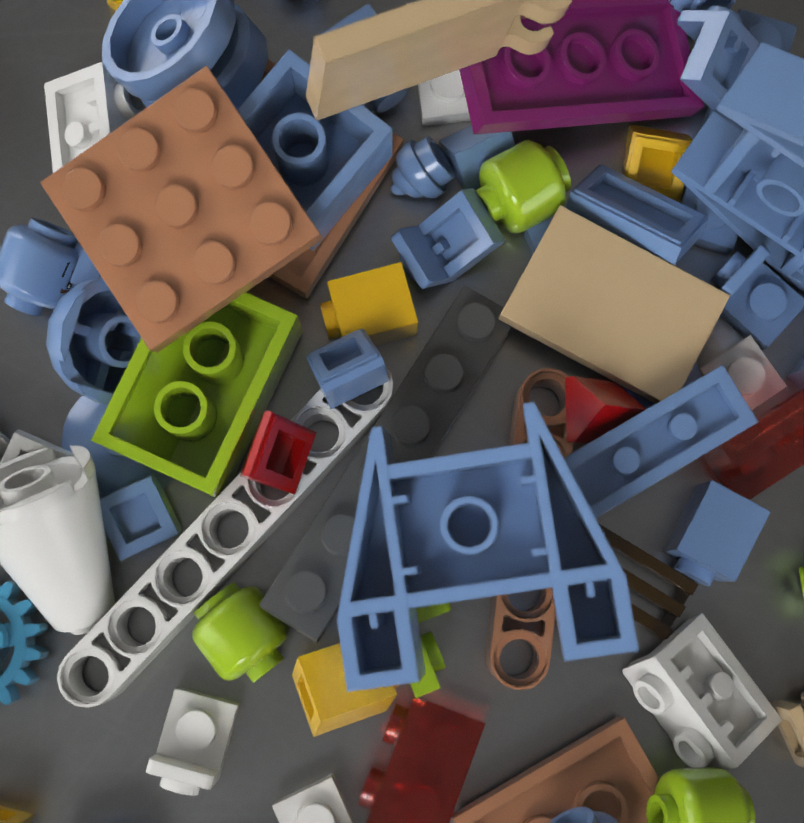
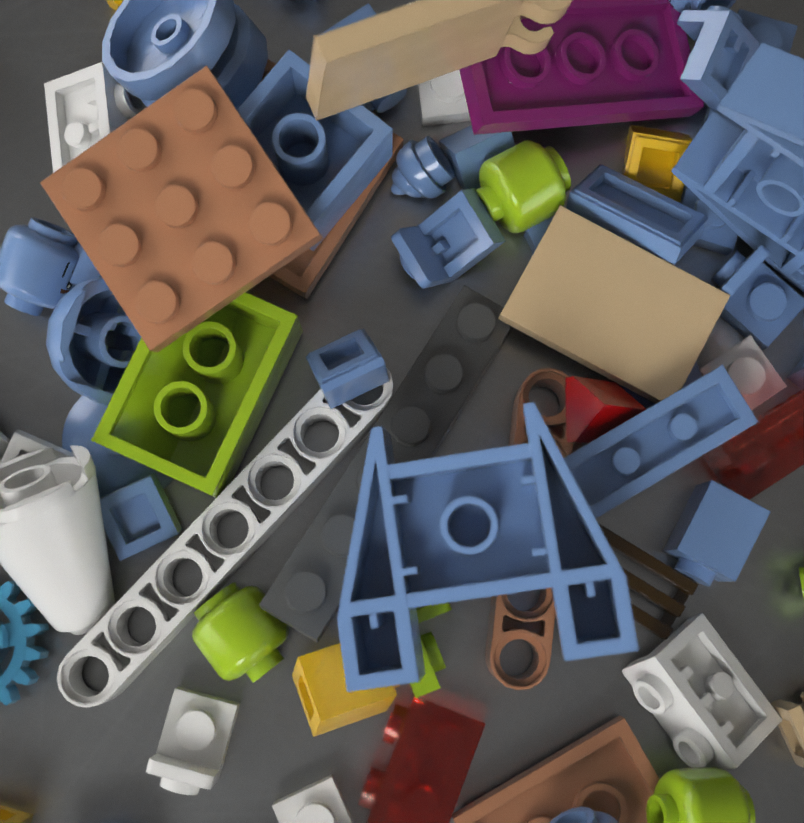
(278, 452): red slope -> none
(373, 302): yellow brick -> none

